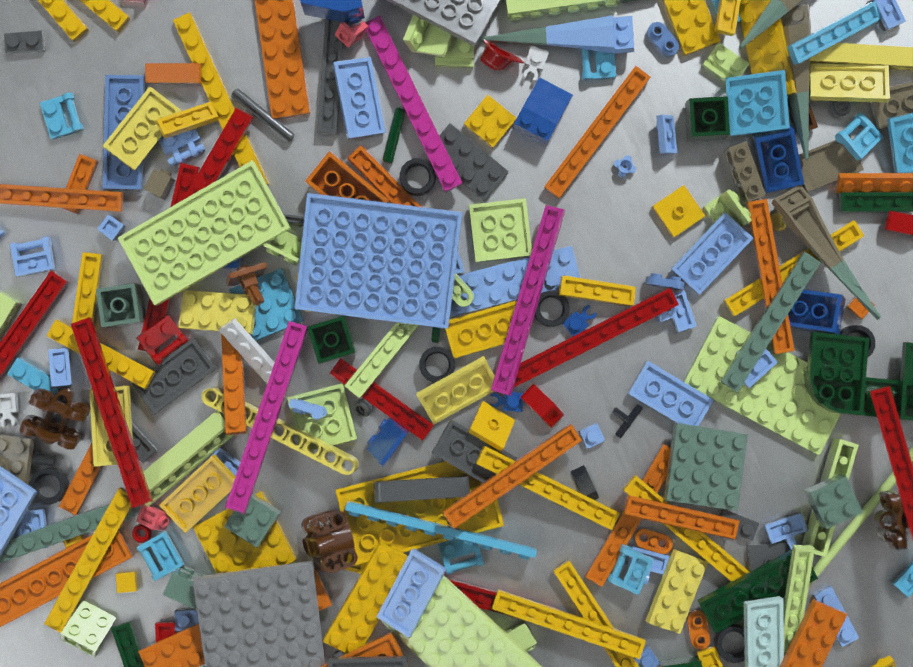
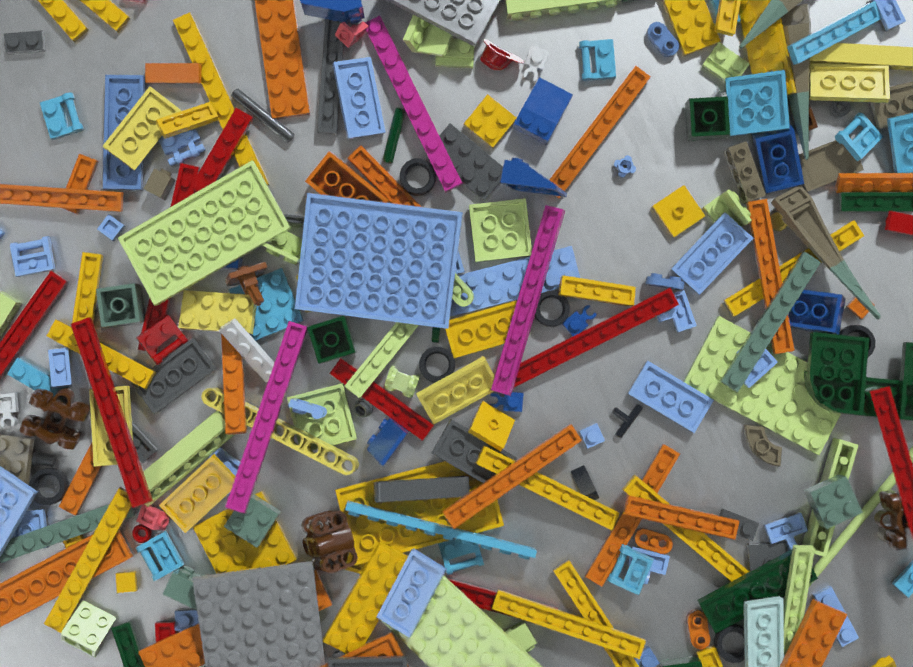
(401, 382): none -> yellowish green piece
(521, 177): none -> blue slope
(542, 405): red slope -> none
(597, 34): light blue plate -> none
(666, 134): light blue plate -> none
(676, 591): light yellow plate -> none
(705, 466): sand green plate -> none
(761, 446): none -> dark tan tile

